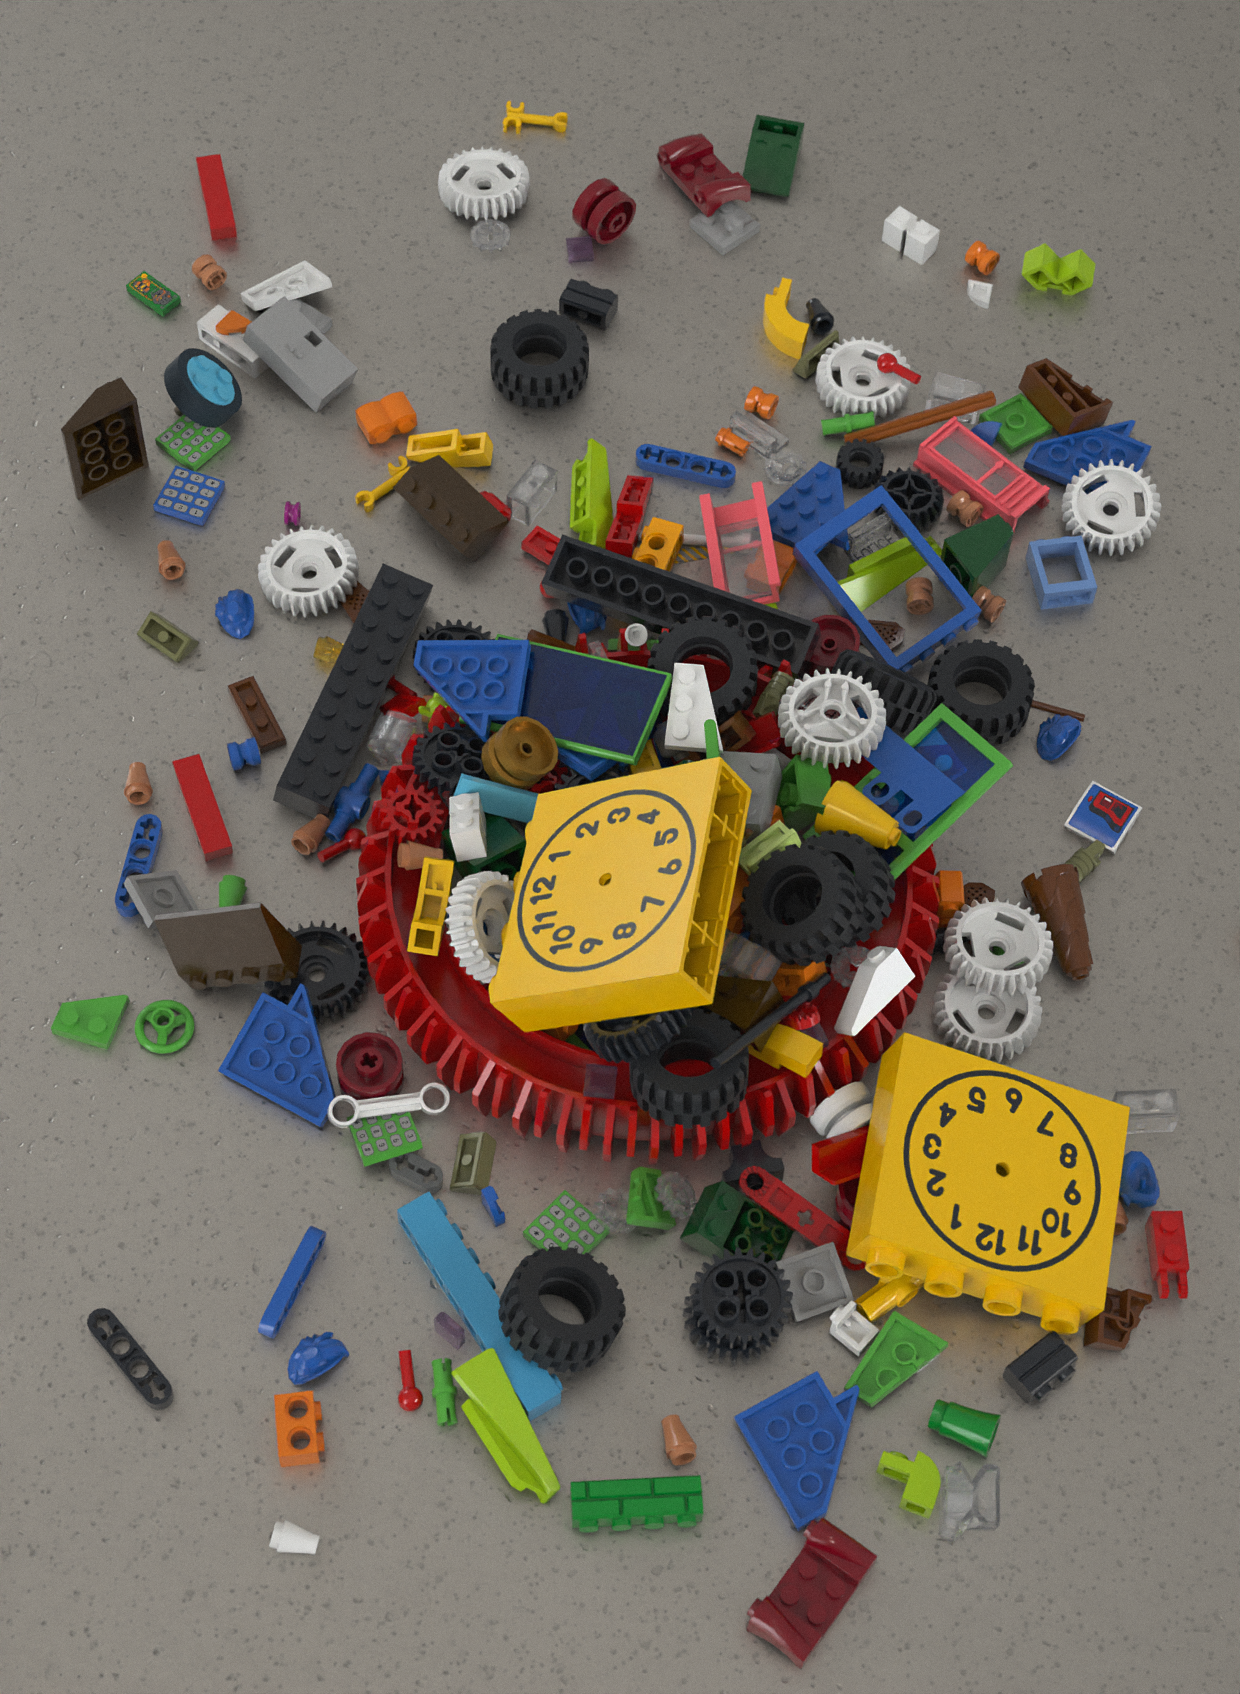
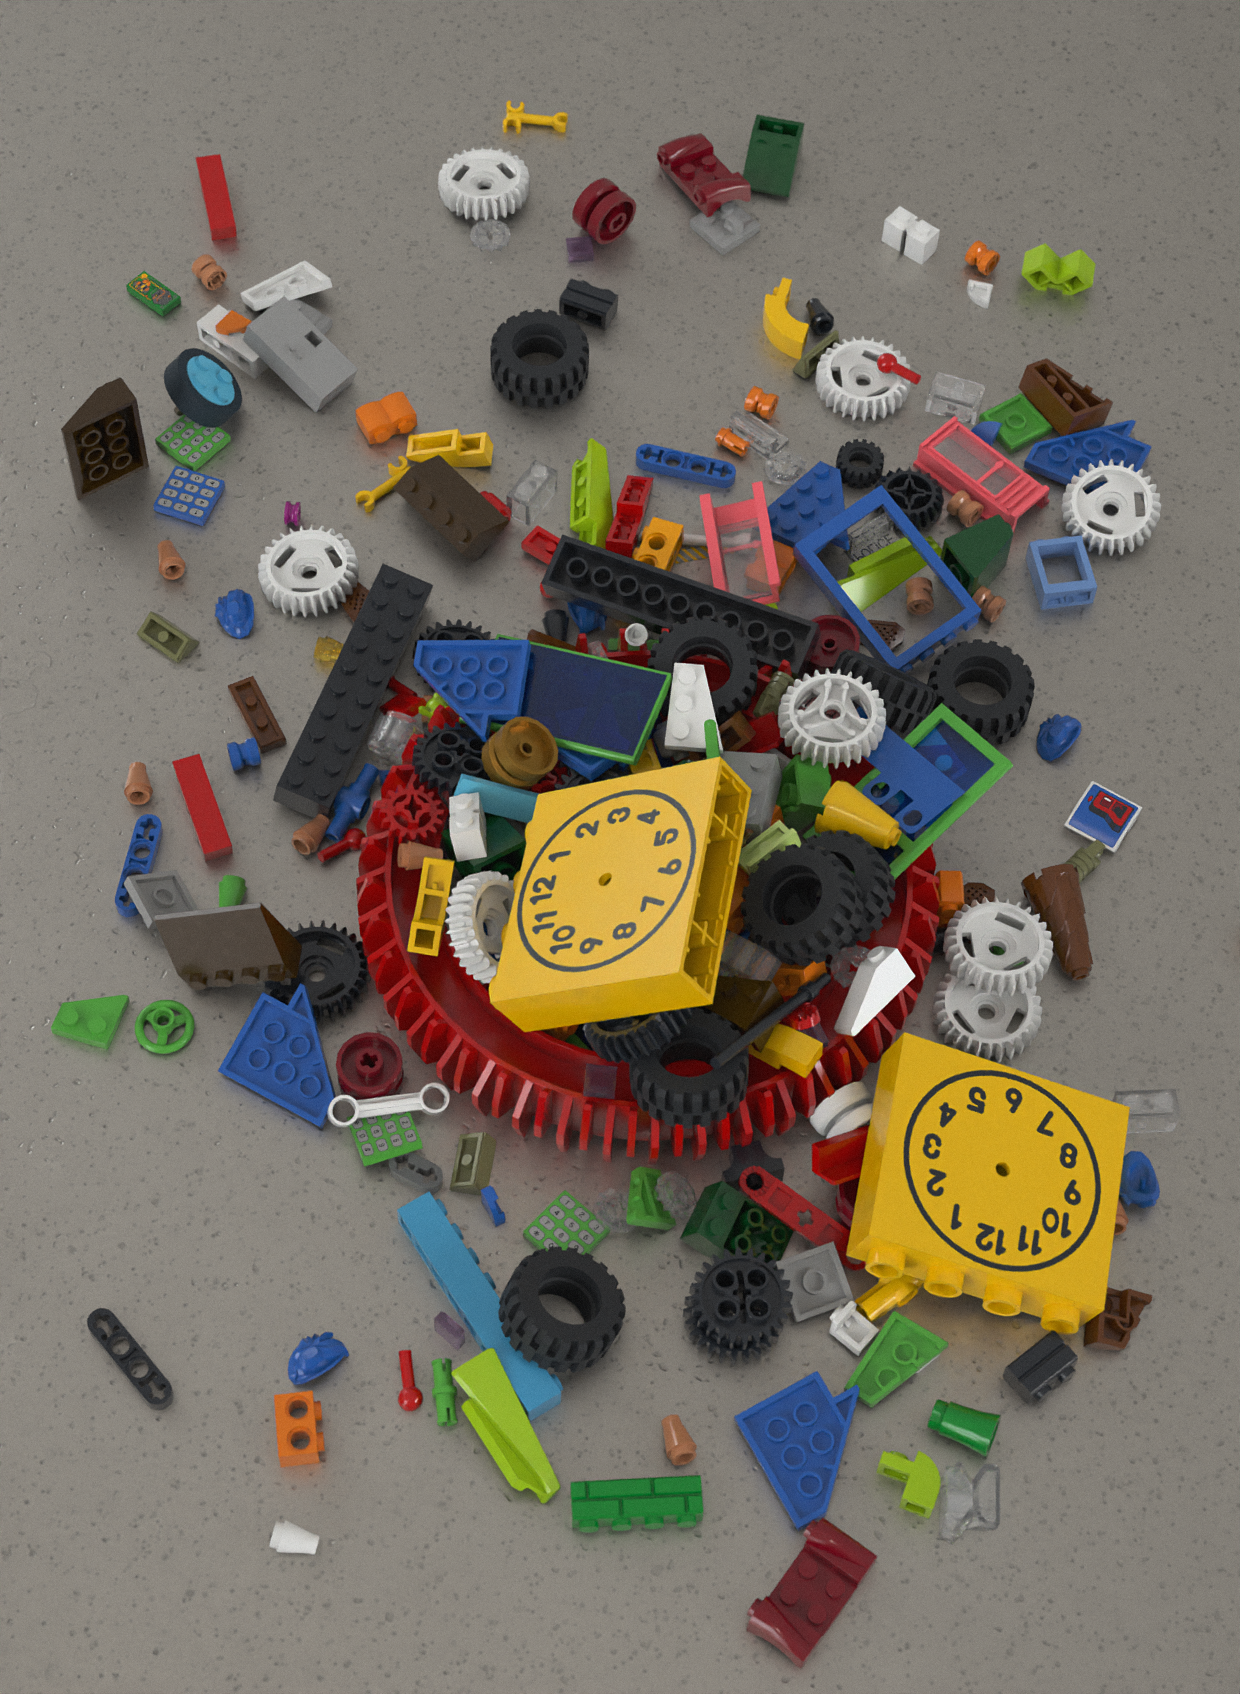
(292, 1282): blue beam -> none
(847, 423): bright green pin -> none
(924, 418): dark orange axle -> none
(1057, 710): reddish brown piece -> none
(1167, 1251): red hinge -> none

